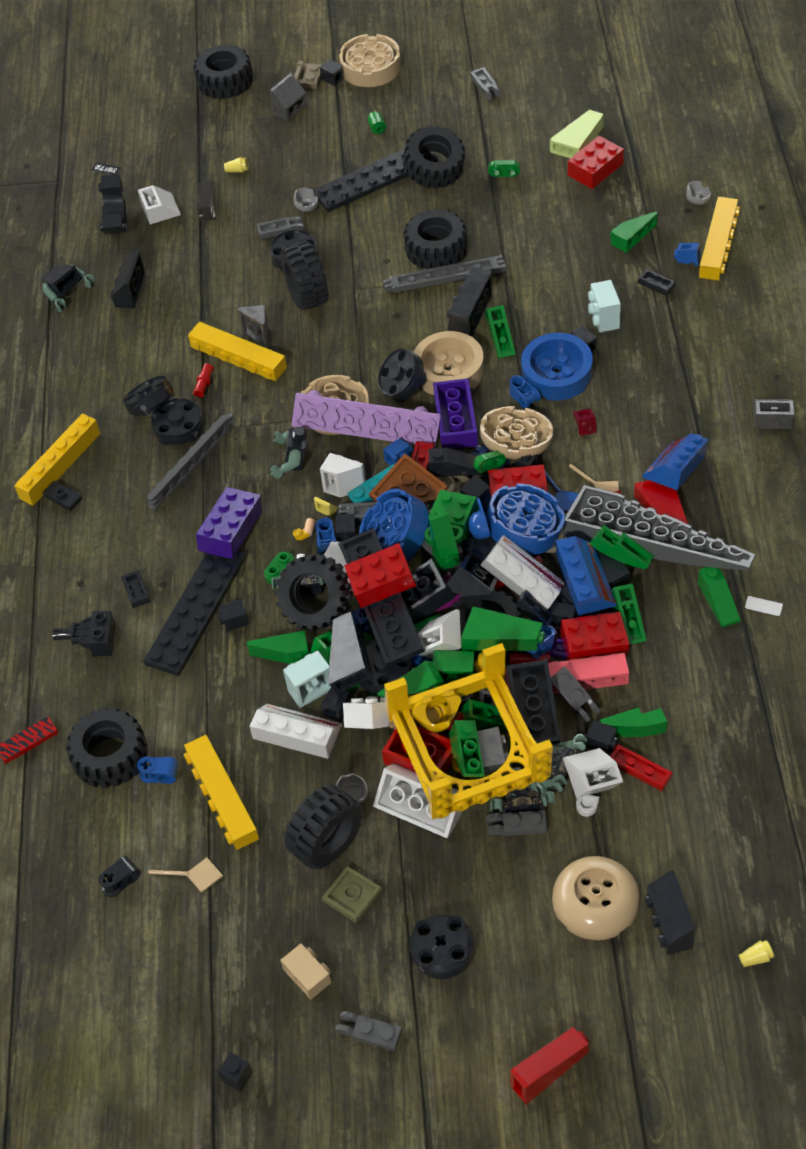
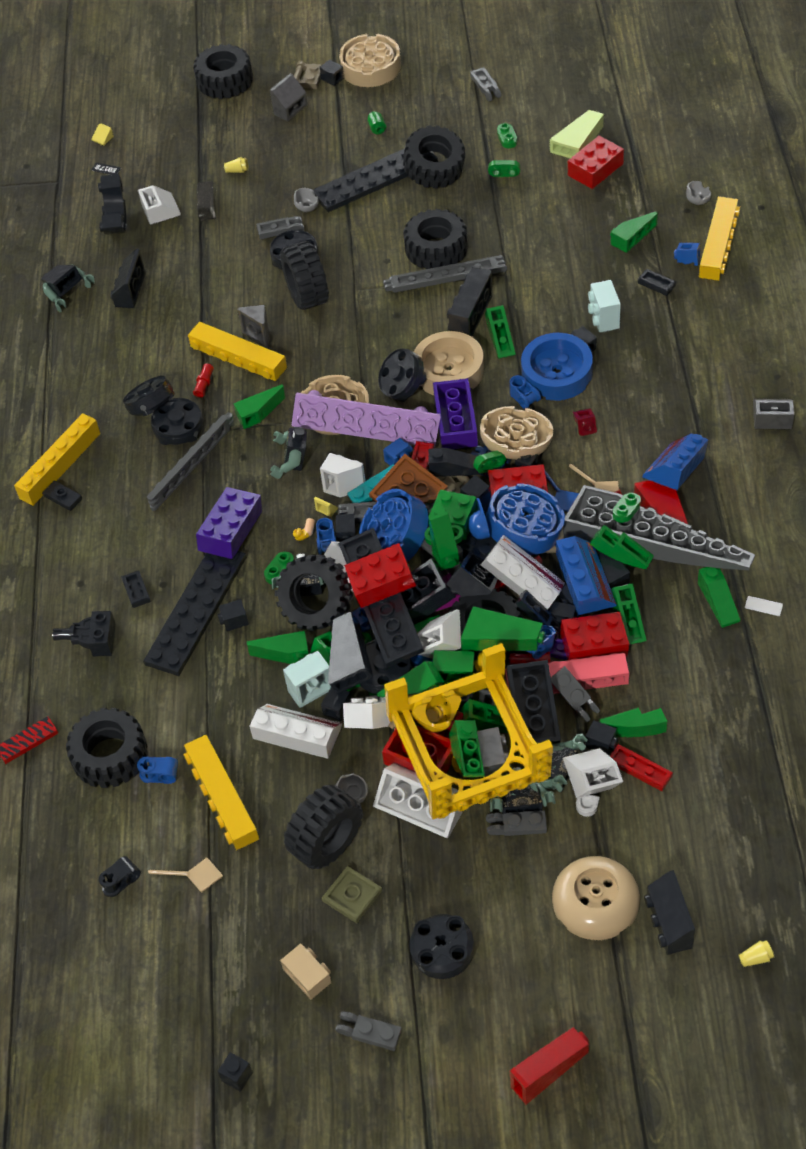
(102, 134): none -> light yellow slope
(258, 407): none -> green slope
(507, 135): none -> green plate
(626, 507): none -> green plate

